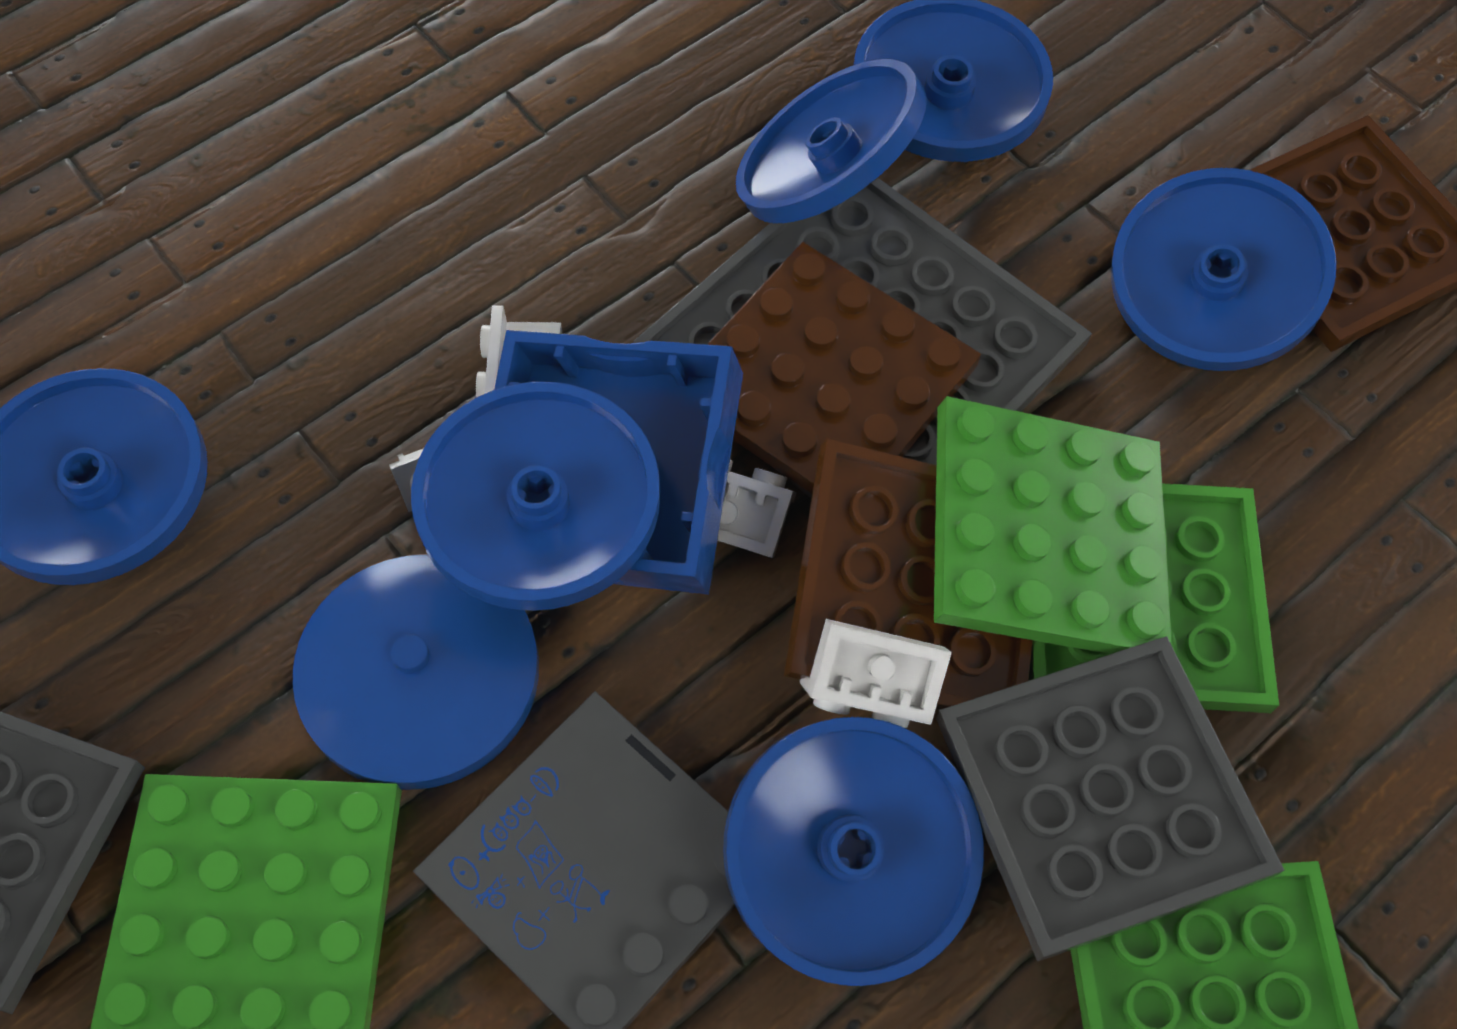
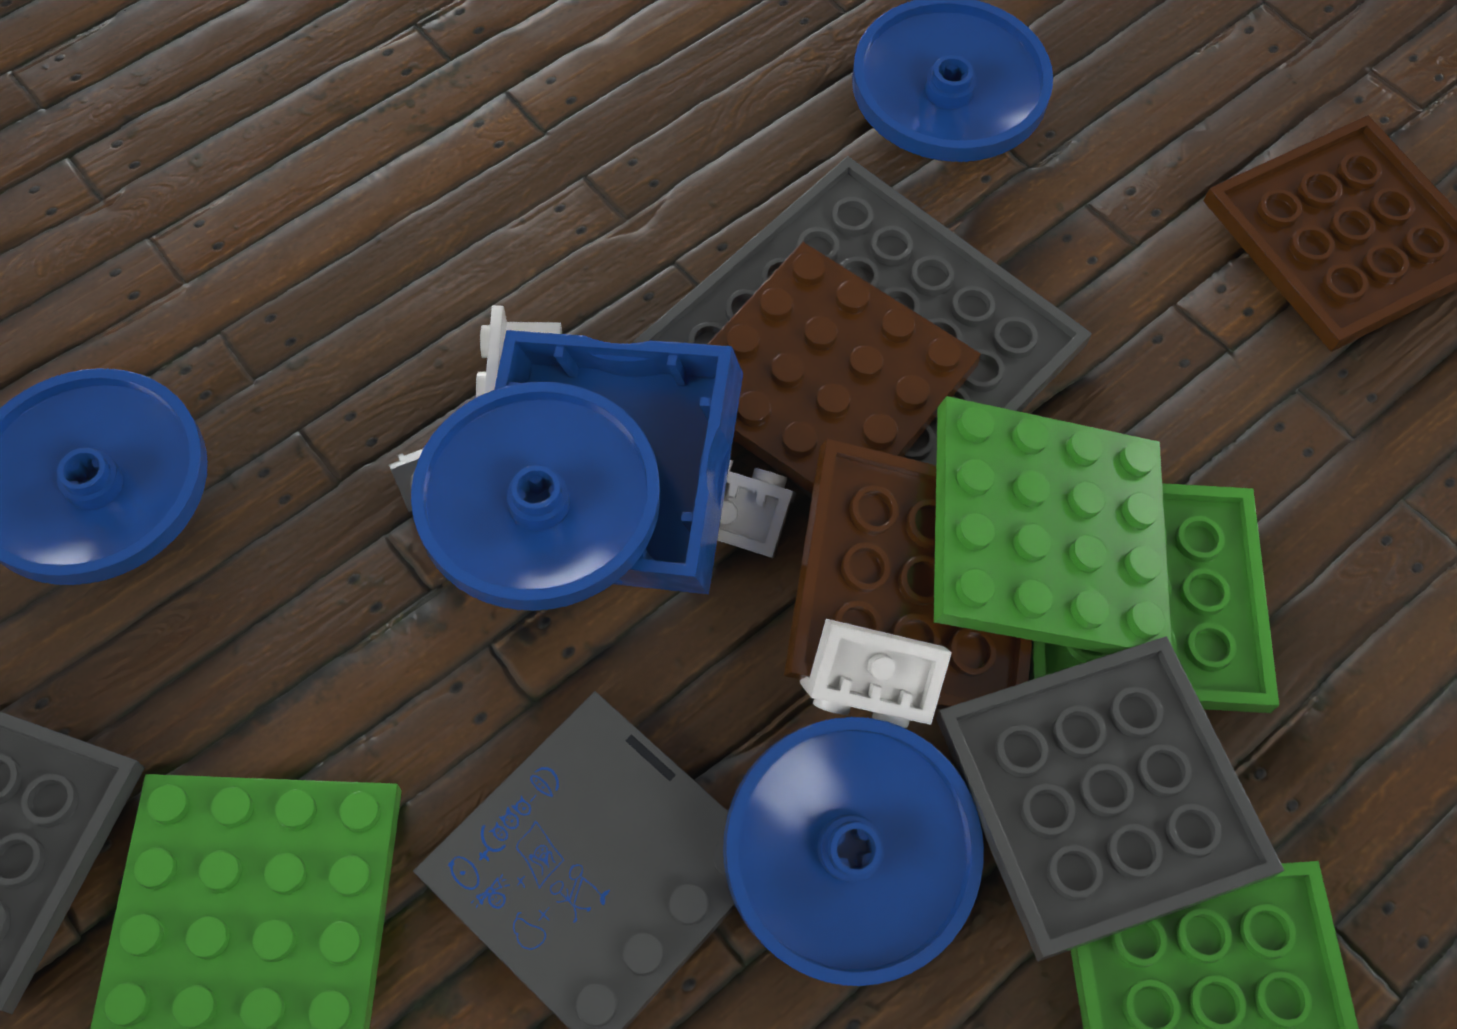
(413, 676): blue dish -> none
(831, 141): blue dish -> none
(1223, 269): blue dish -> none

